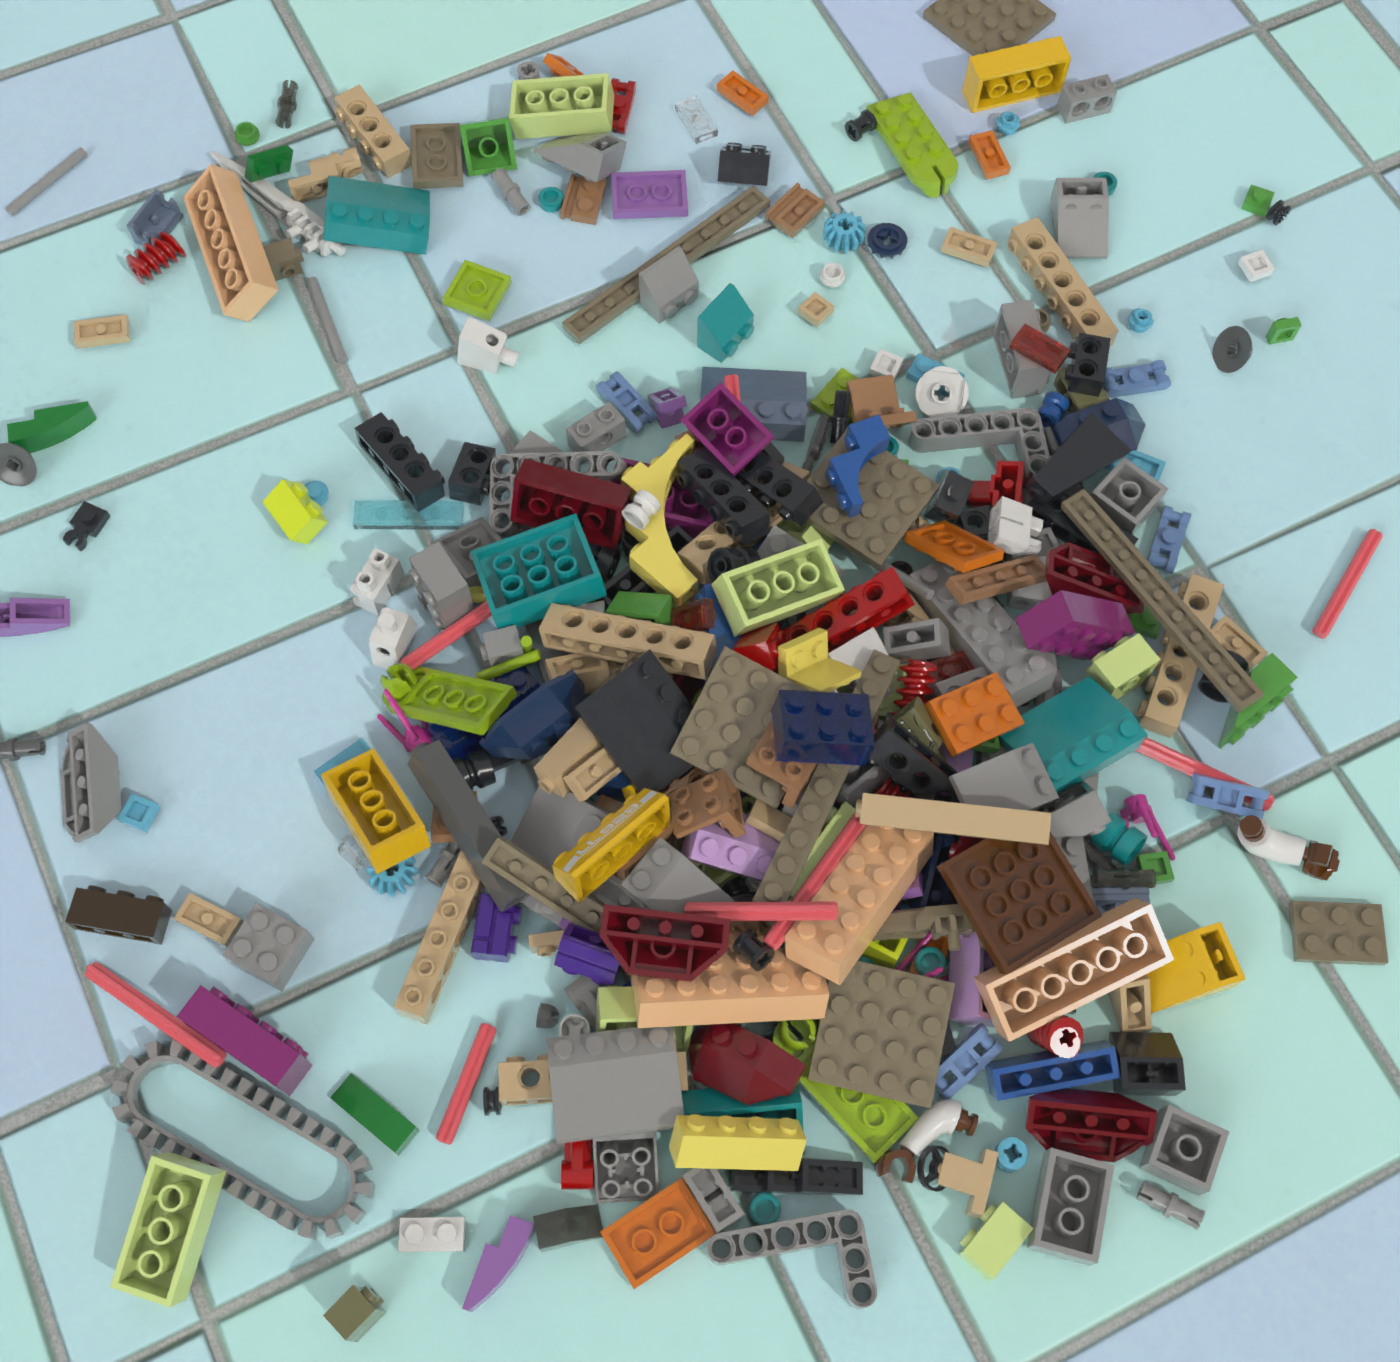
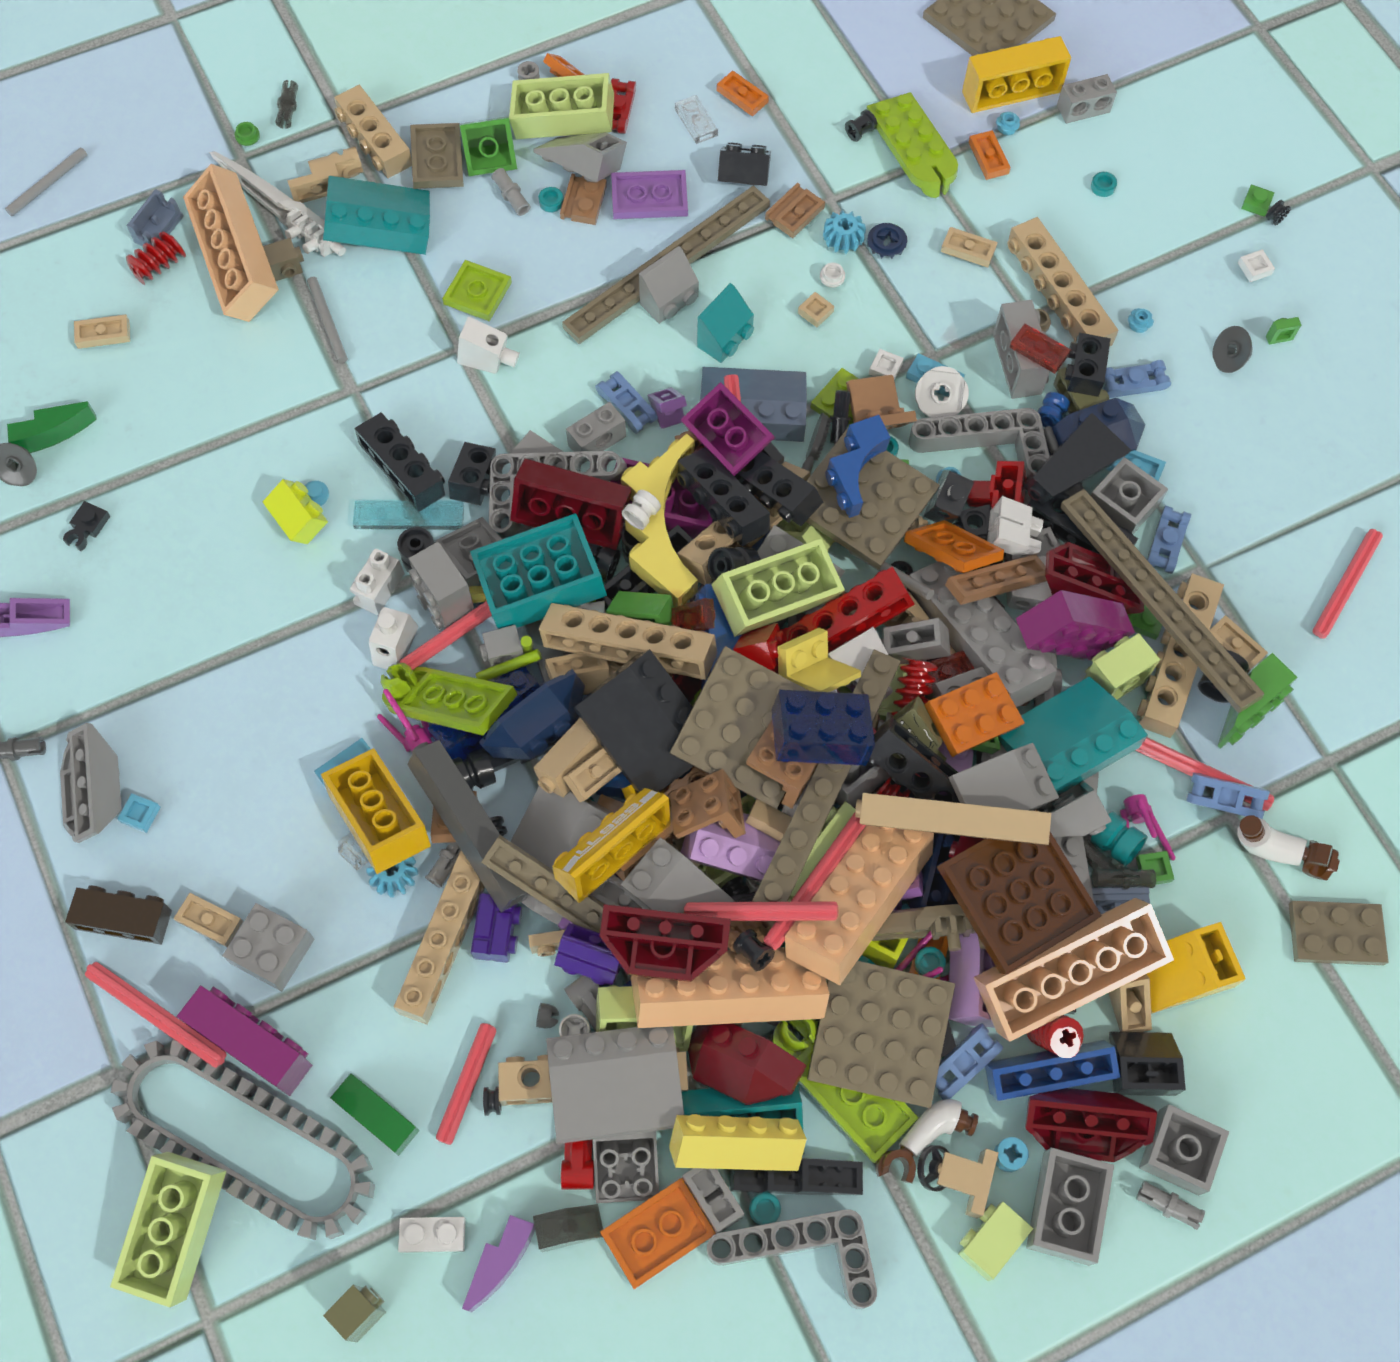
(268, 163): green plate -> none
(412, 542): none -> black wheel
(1081, 216): light grey slope -> none

